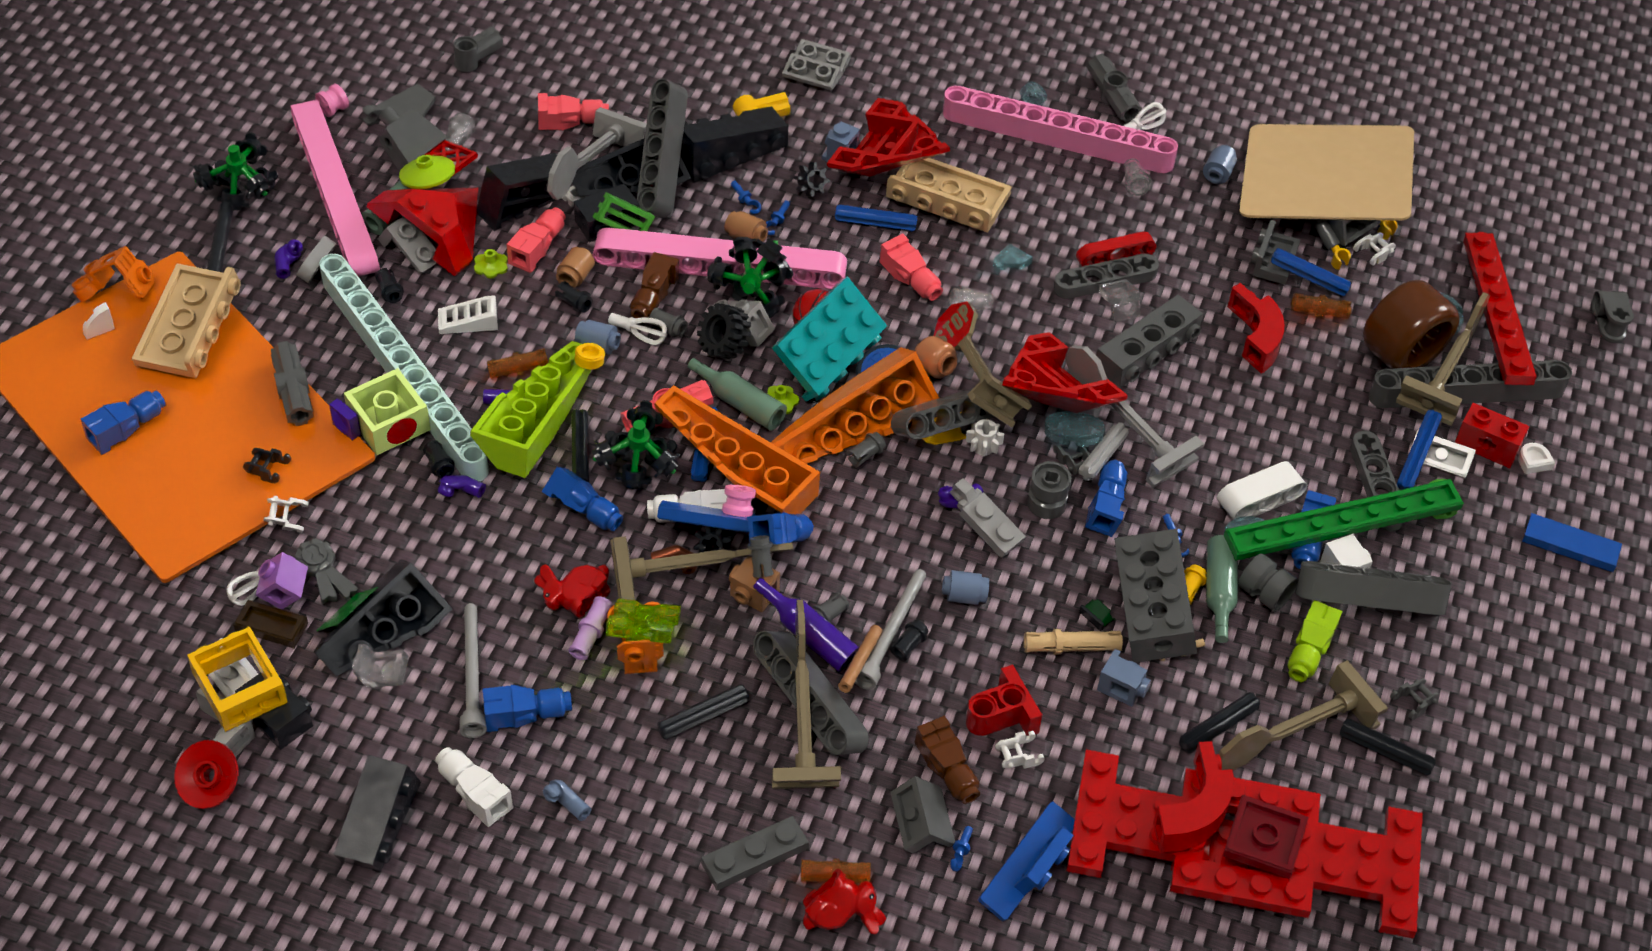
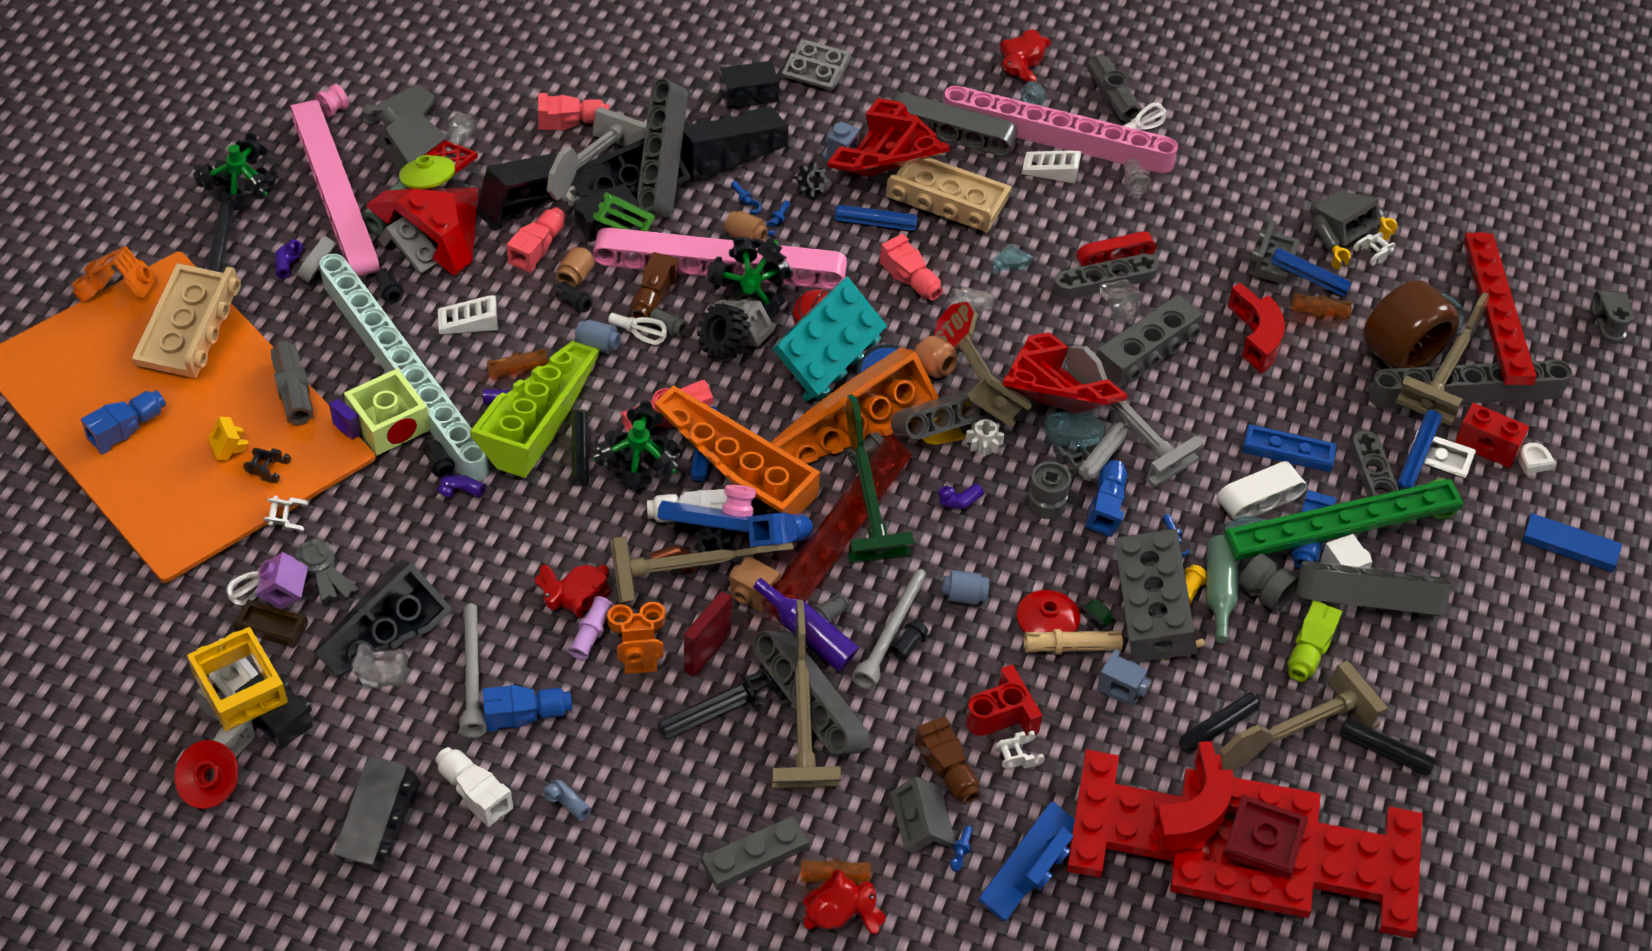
(99, 322): tile -> none
(226, 439): none -> yellow tile
(346, 609): green sticker -> none
(471, 49): dark grey piece -> none
(490, 263): lime plant -> none
(583, 498): blue piece -> none
(589, 356): yellow tile -> none
(643, 622): clear neon green plant -> none
(707, 633): none -> dark red tile
(742, 395): sand green piece -> none
(749, 84): none -> black brick
(761, 554): dark grey pin -> none
(769, 682): none -> black piece
(777, 101): yellow piece -> none
(784, 395): lime plant -> none
(839, 525): none -> clear red tile
(860, 658): medium nougat piece -> none
(878, 544): none -> dark green piece
(962, 125): none -> dark grey beam
(986, 518): light grey hinge -> none
(1023, 53): none -> red animal
(1034, 617): none -> red dish
(1061, 165): none -> white slope
(1220, 164): sand blue brick -> none
(1289, 447): none -> blue tile
(1328, 172): tan piece -> none
(1407, 689): dark grey piece -> none

